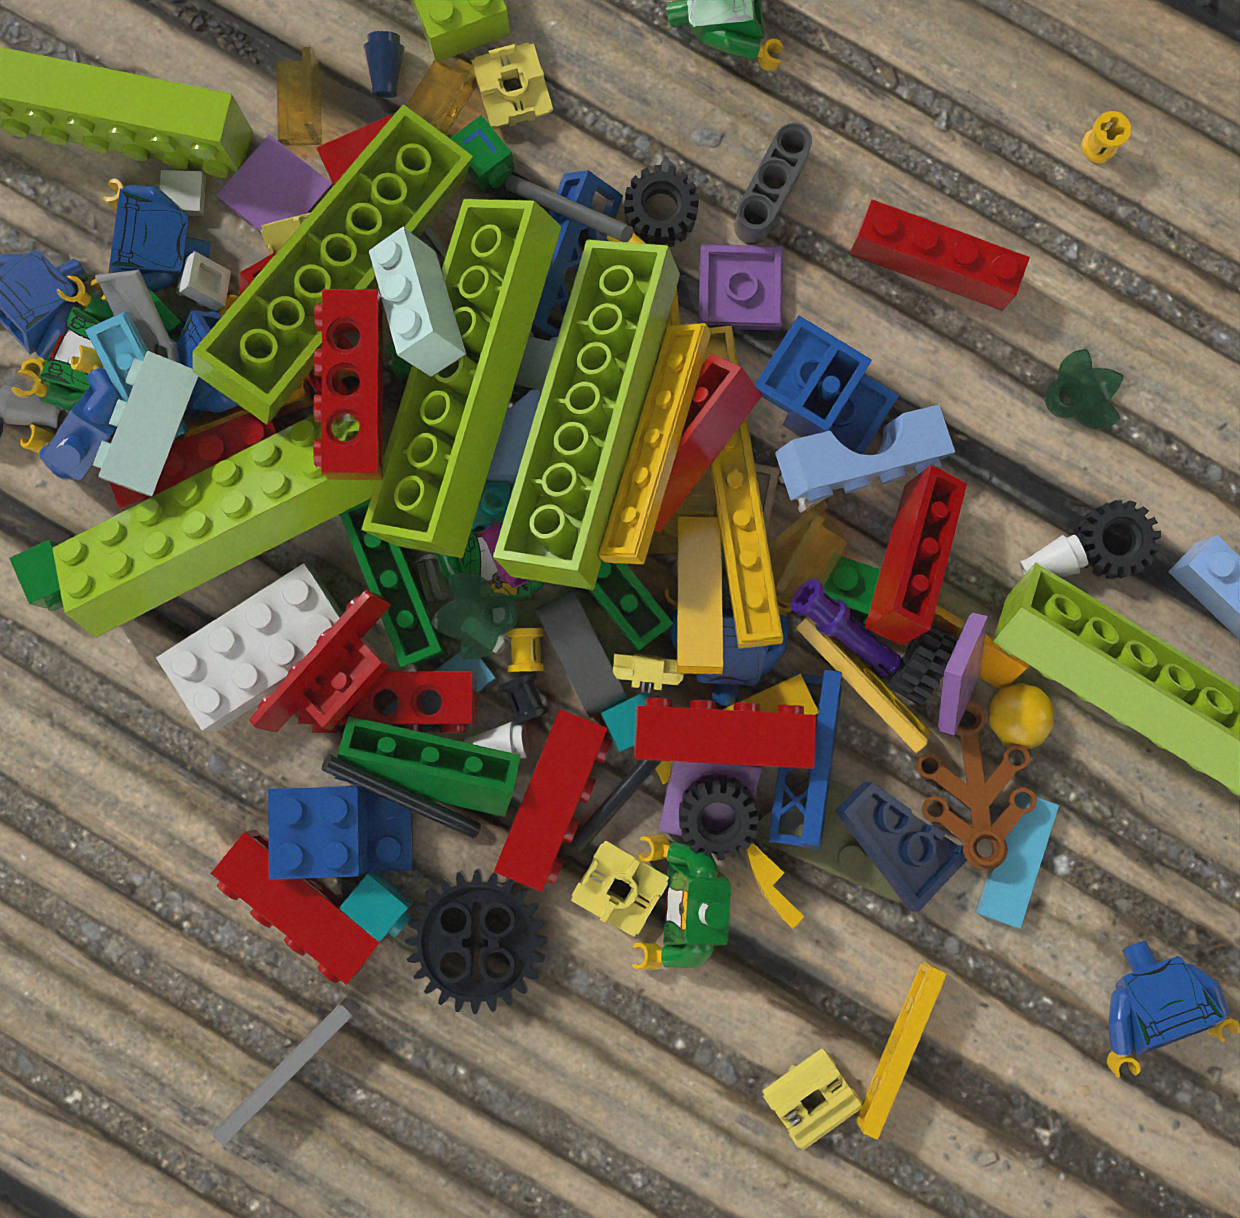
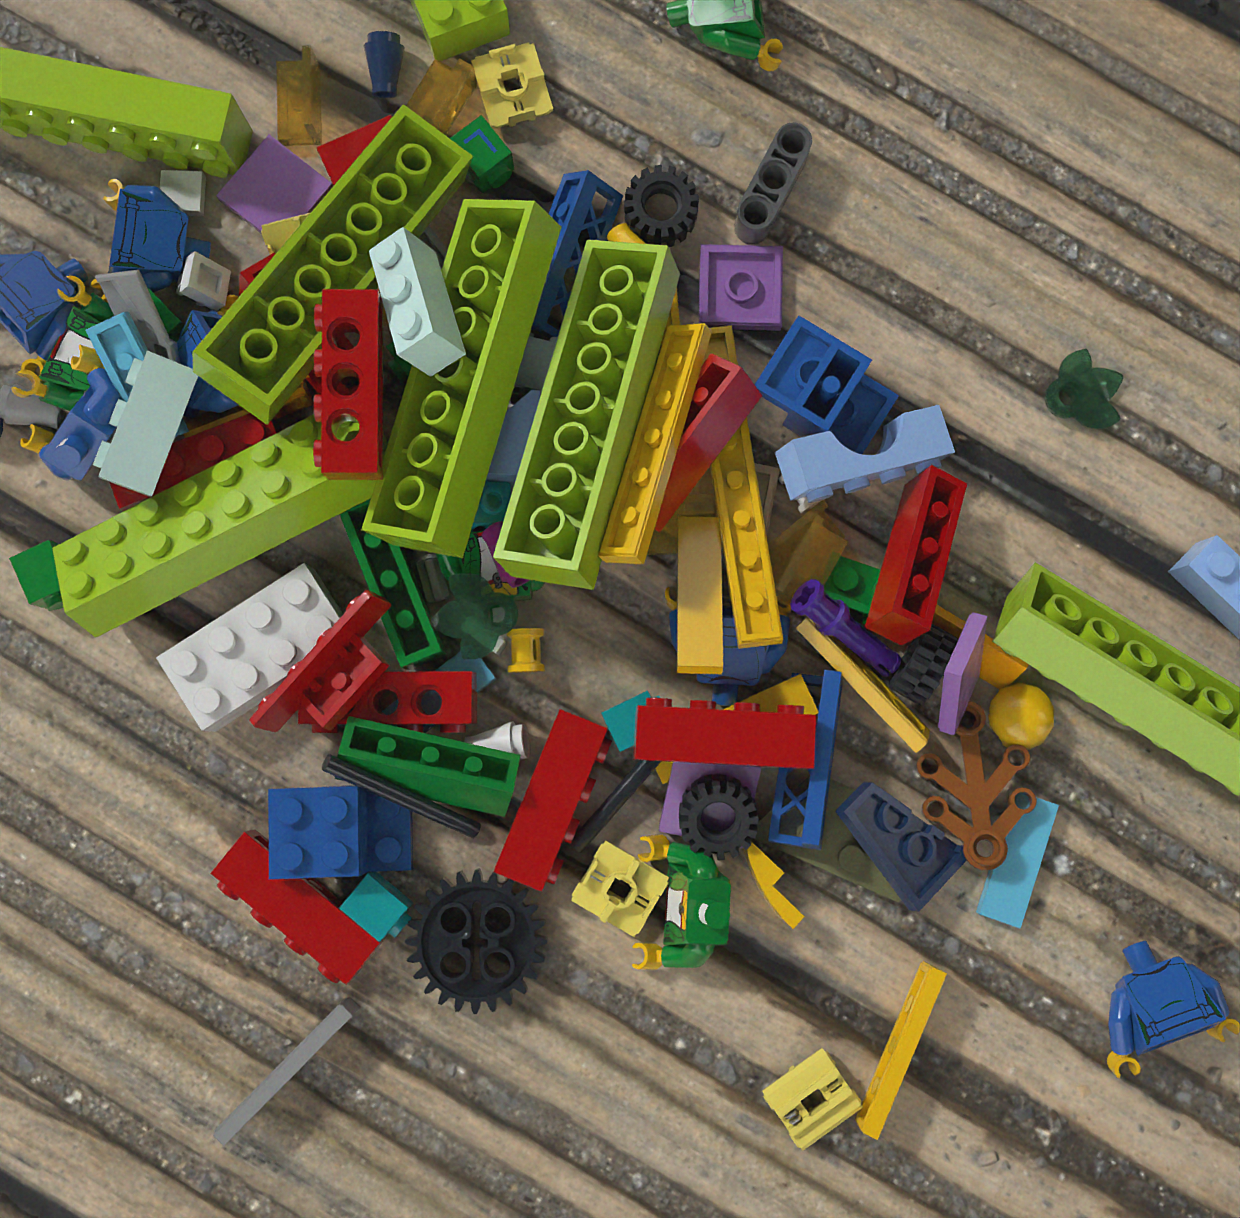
(524, 698): black bush -> none
(569, 208): dark grey bar -> none
(581, 654): dark grey beam -> none
(629, 605): green brick -> none
(646, 669): light yellow piece -> none
(939, 255): red brick -> none
(1061, 557): white cone -> none
(1109, 138): yellow bush -> none
(1141, 533): black tyre -> none

